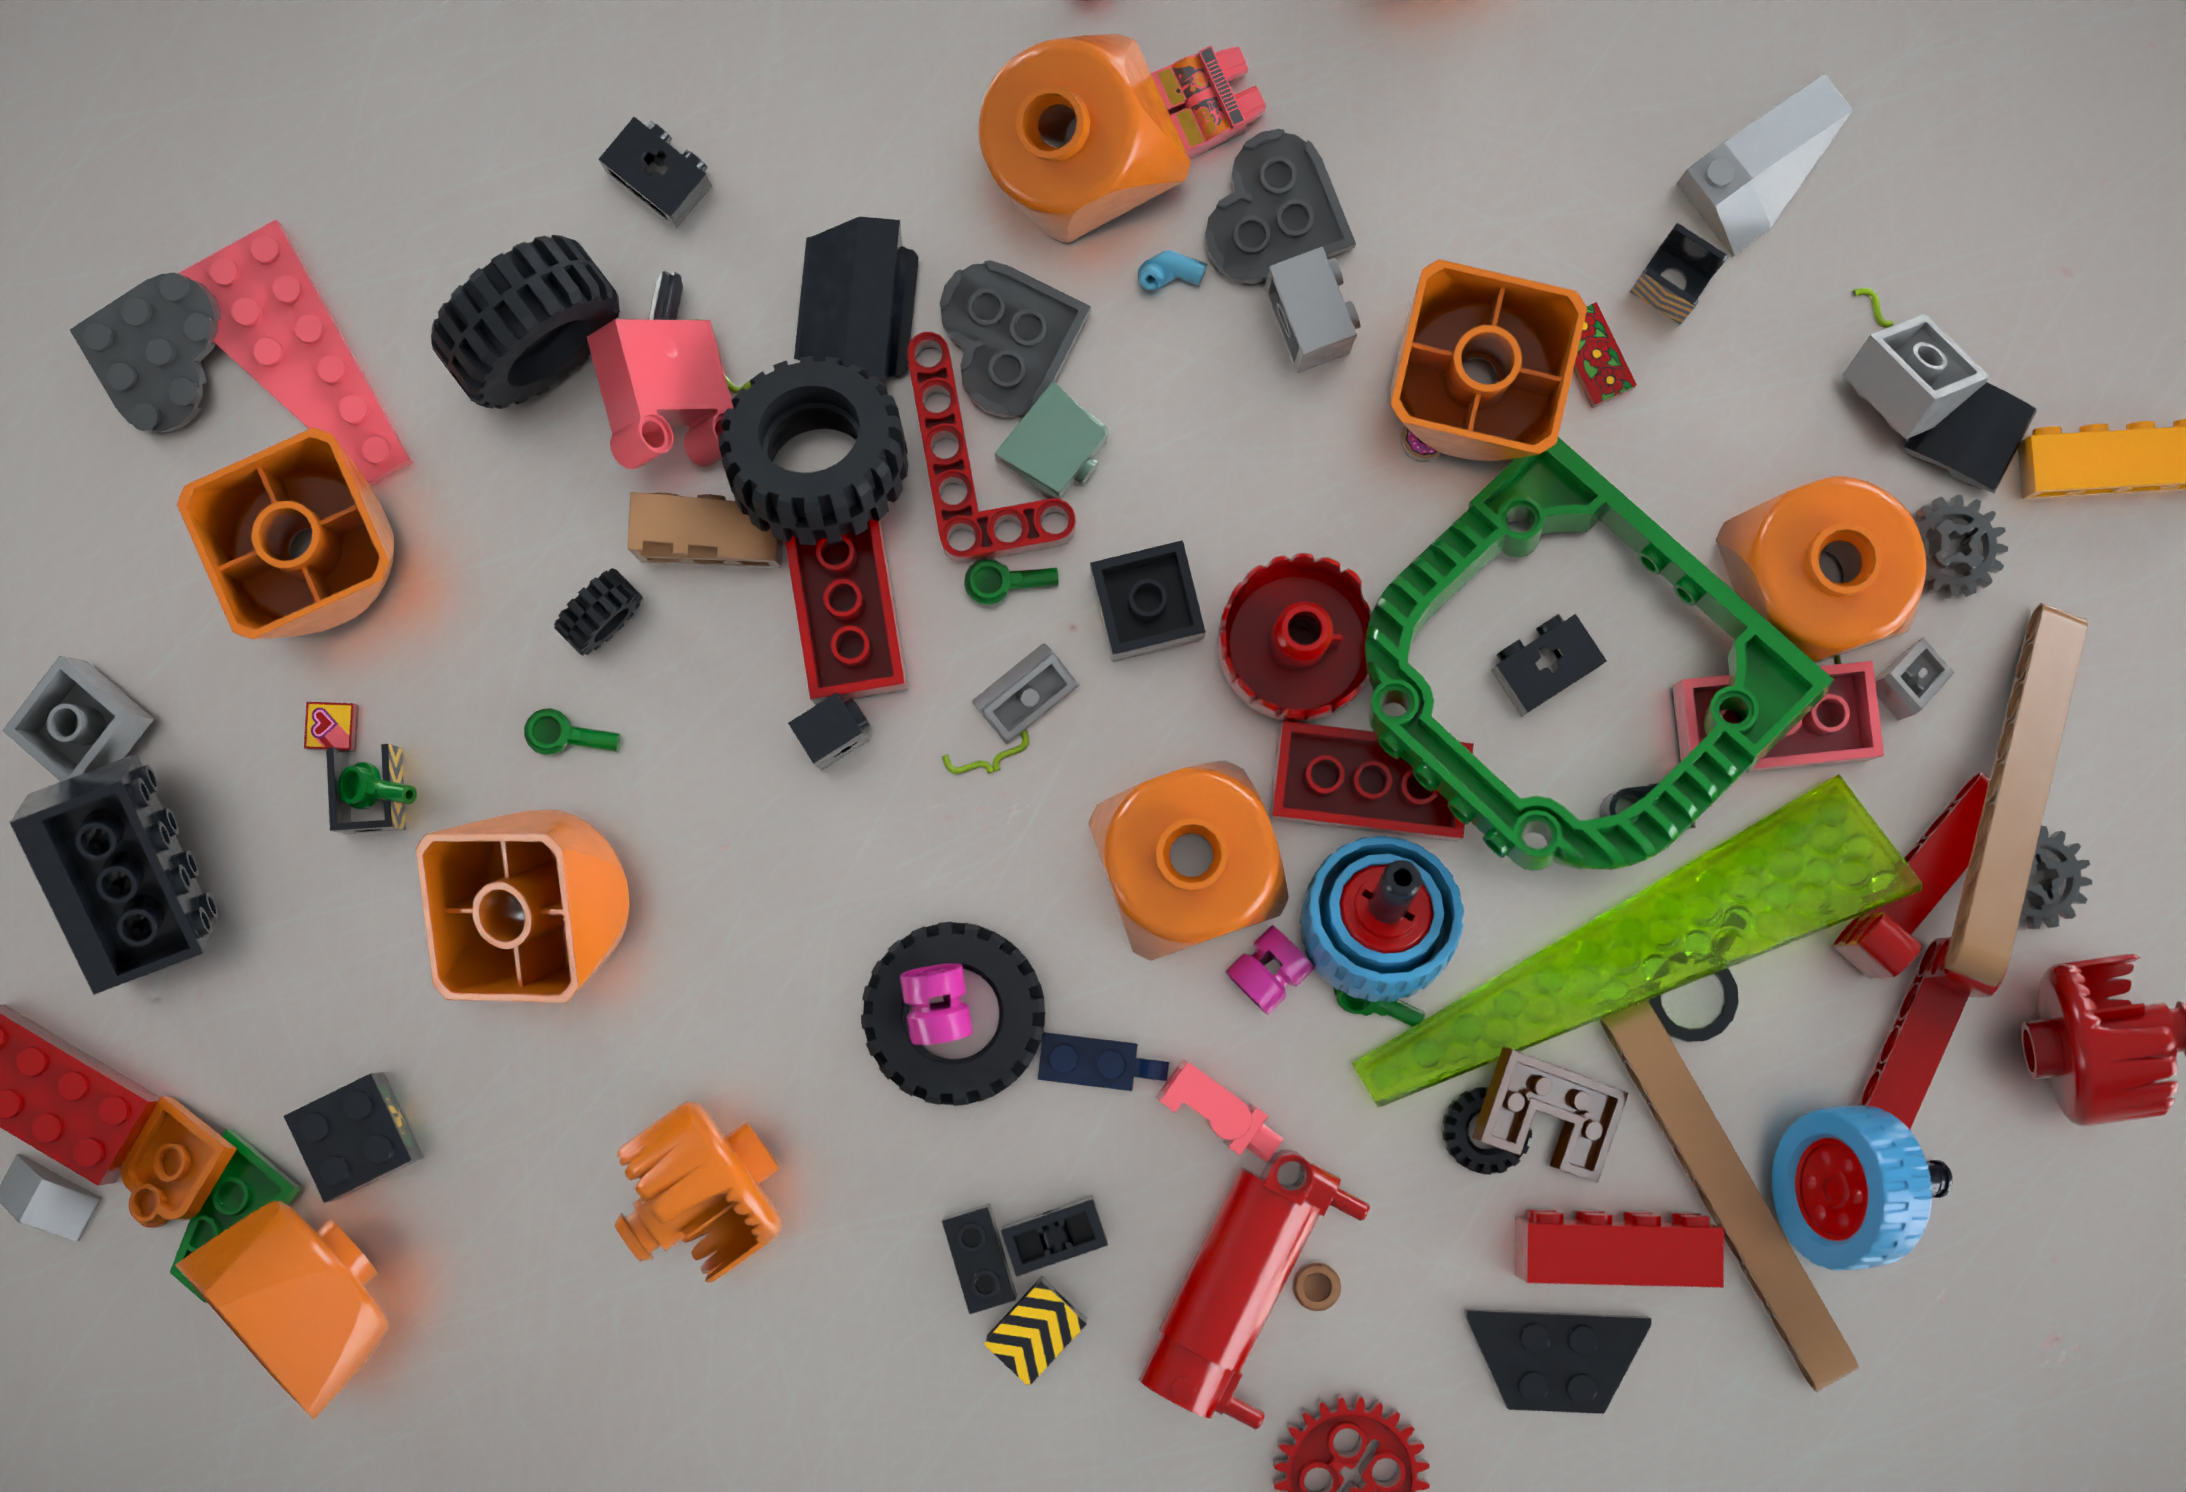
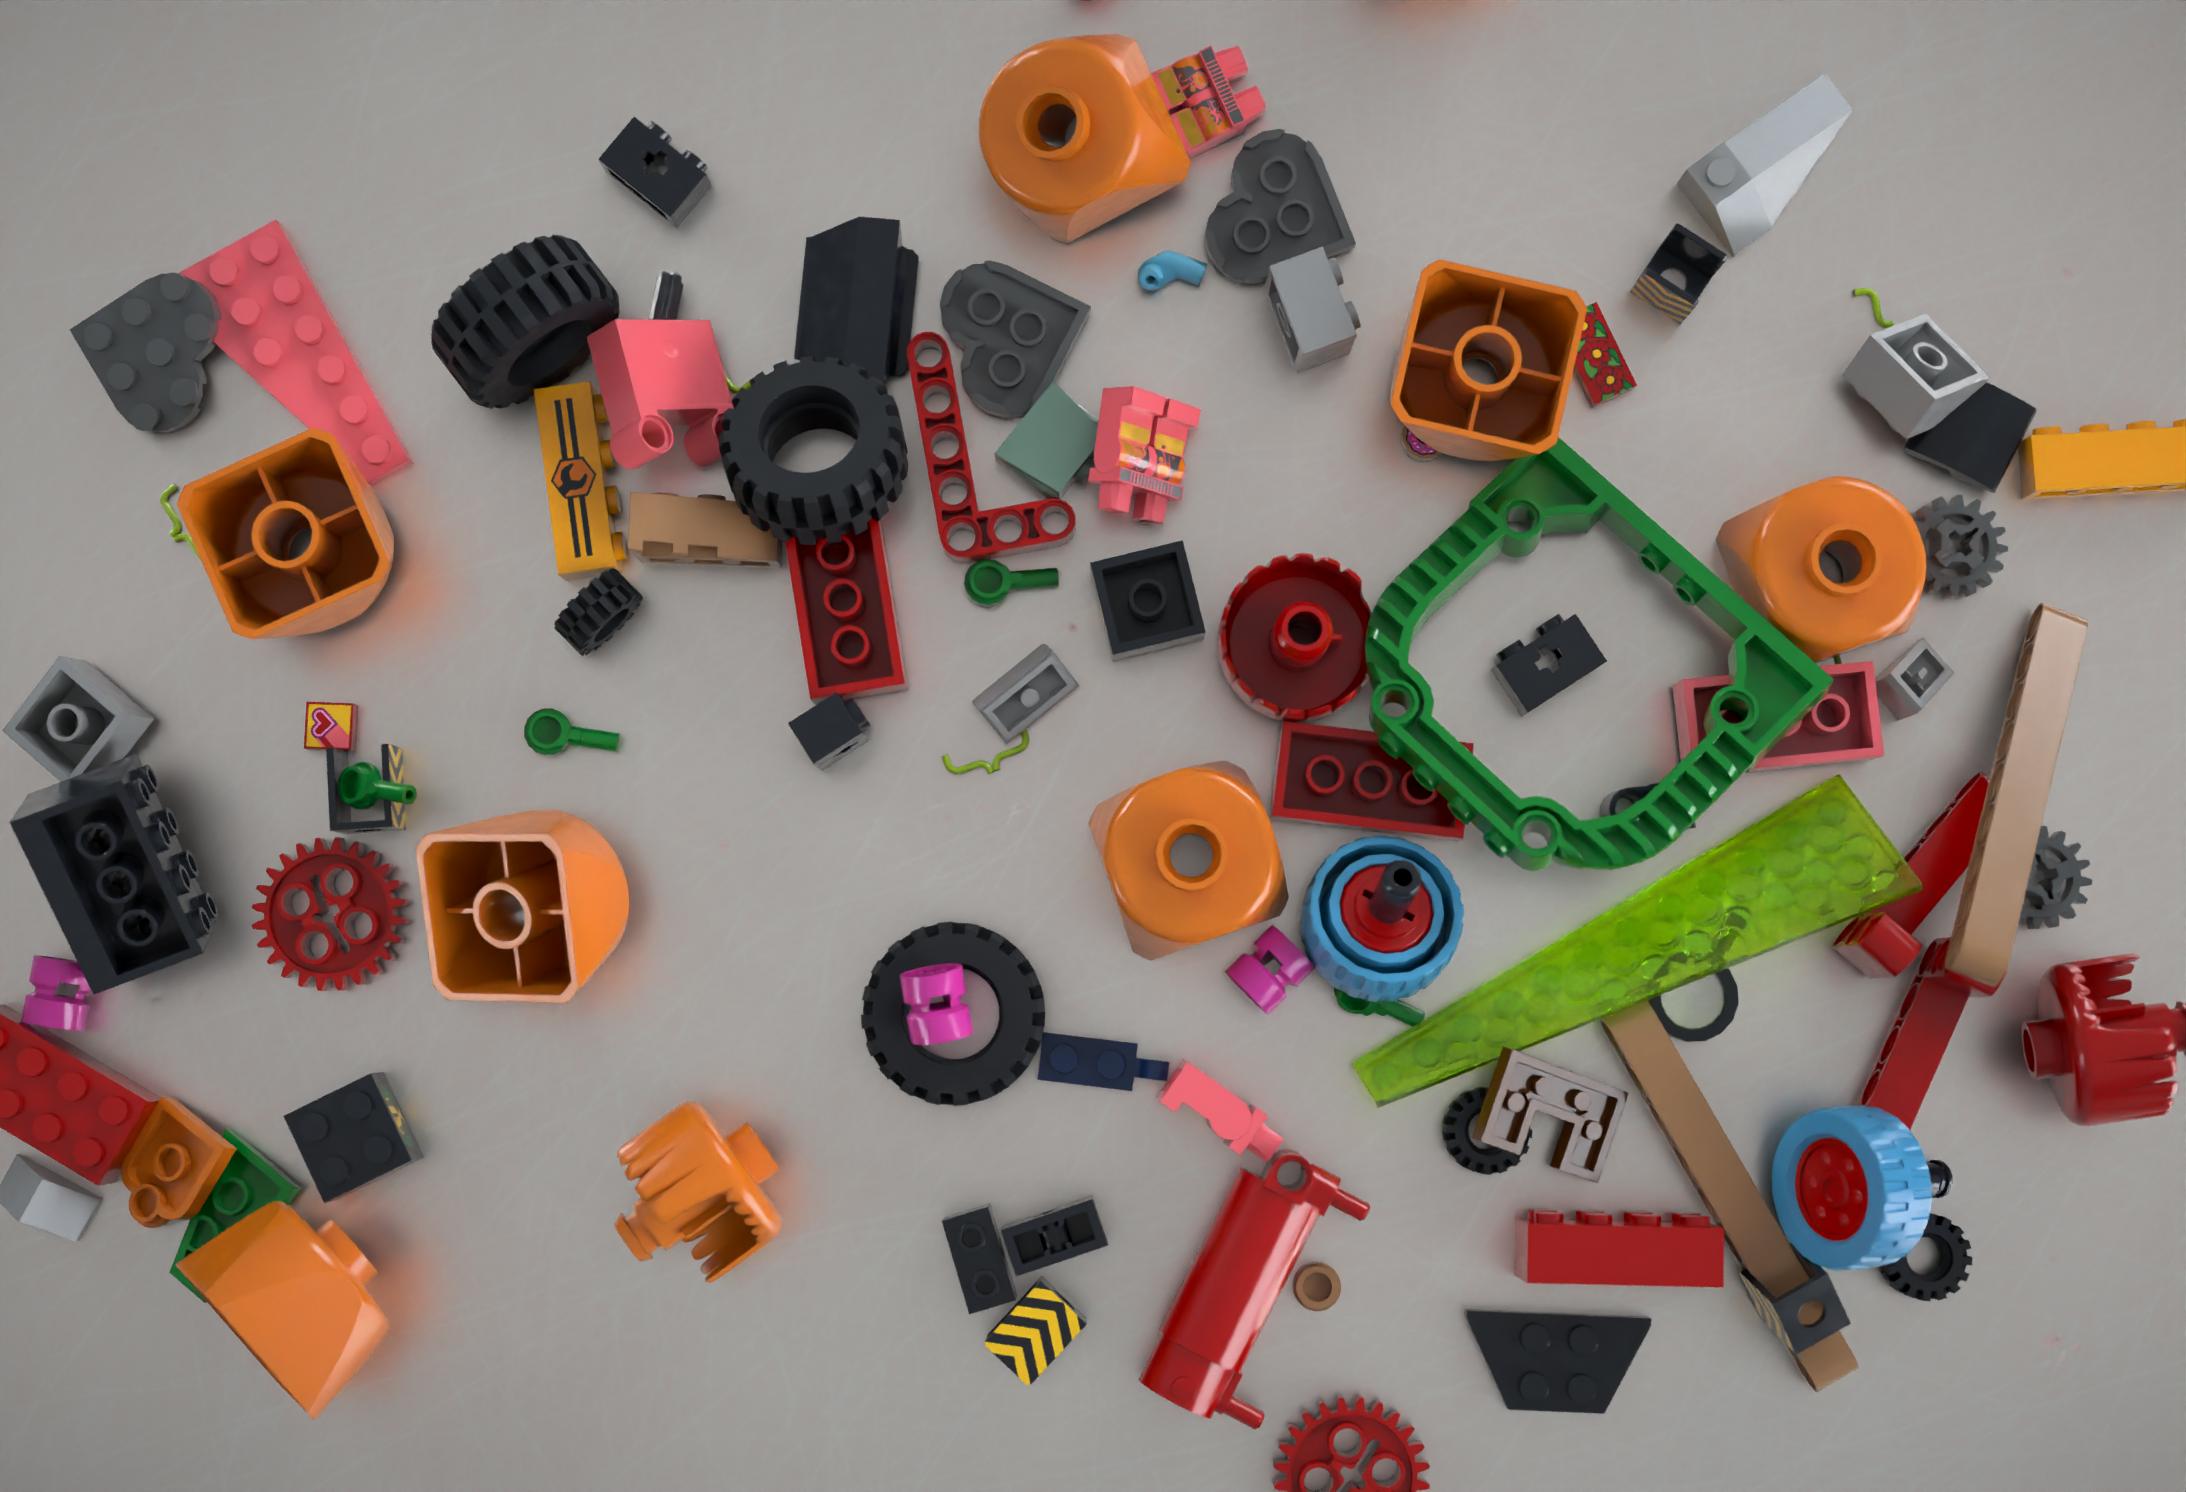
(51, 1009): none -> dark pink wheel
(177, 524): none -> lime piece
(292, 933): none -> red gear
(578, 480): none -> light orange brick
(1140, 452): none -> coral hips
(1783, 1311): none -> black piece
(1949, 1271): none -> black tyre

